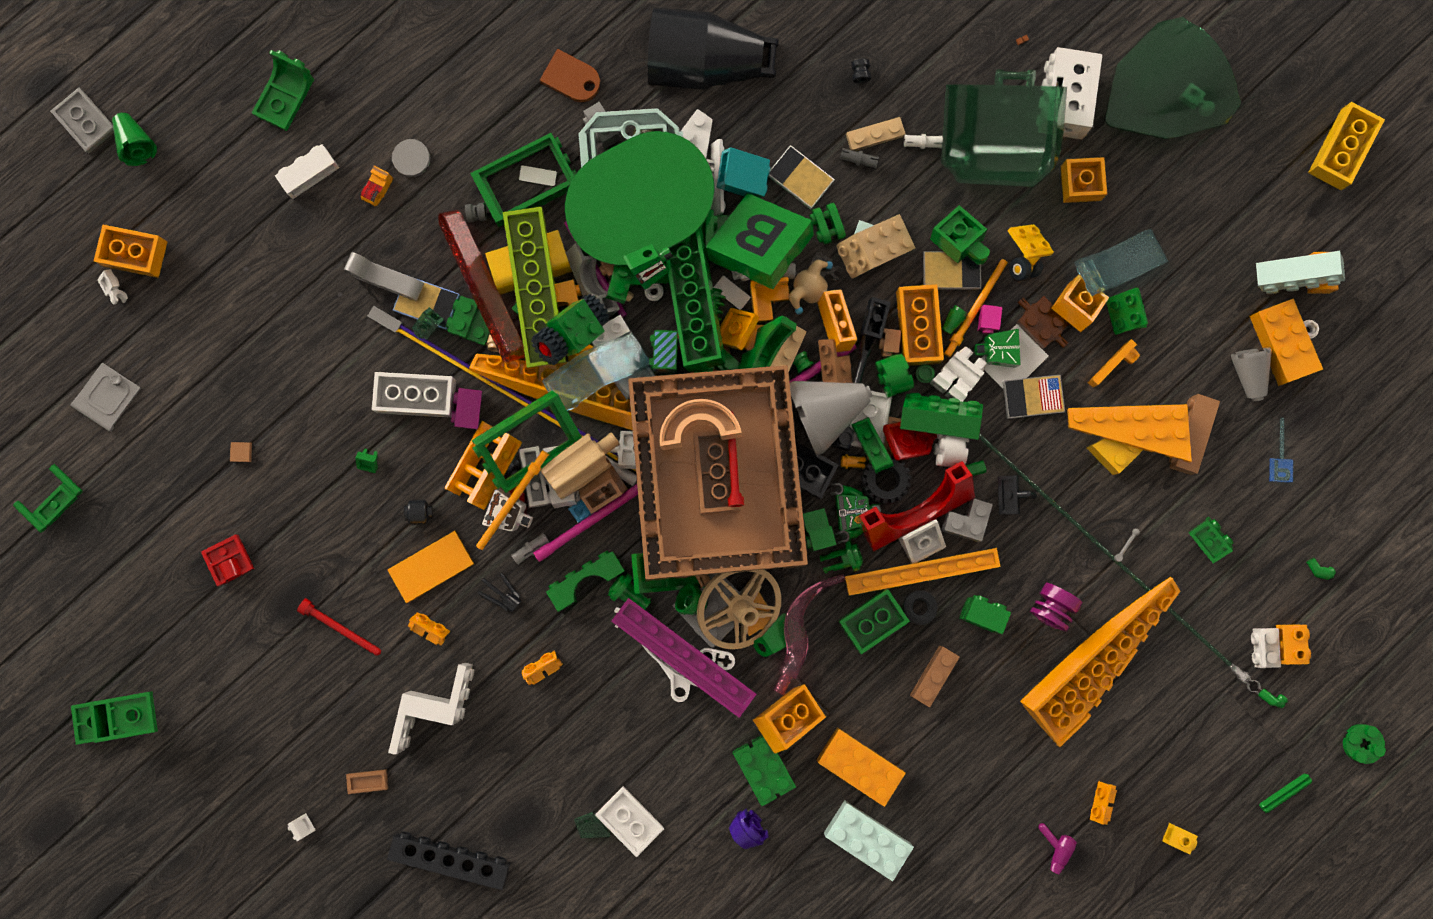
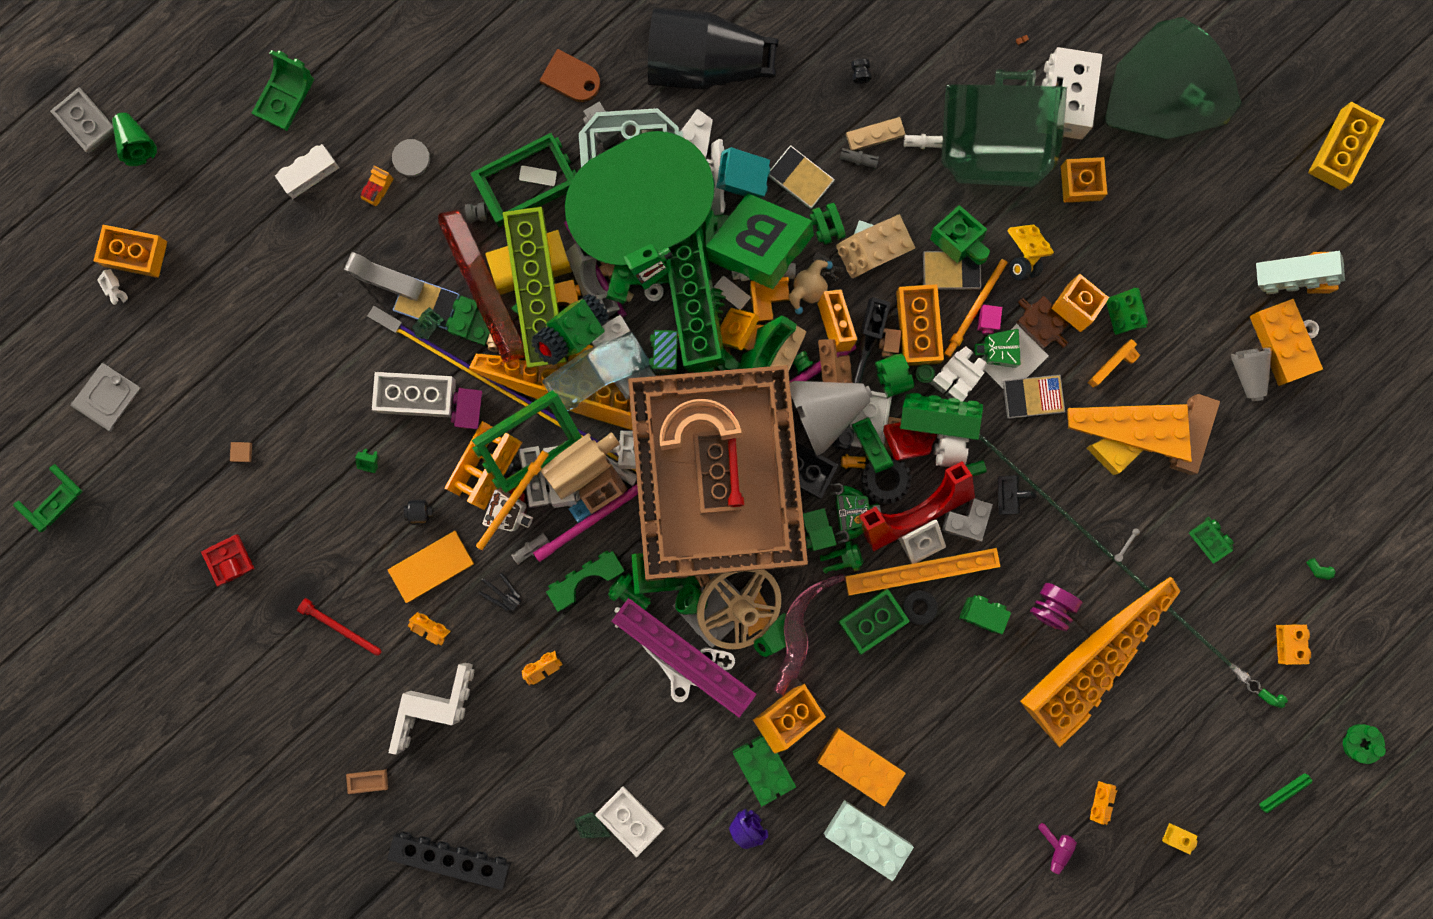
(114, 718): green bracket -> none
(301, 827): white tile -> none
(934, 676): medium nougat brick -> none
(954, 319): green cone -> none
(1121, 263): clear light blue windscreen -> none
(1266, 647): white bracket -> none
(1281, 469): clear light blue piece -> none

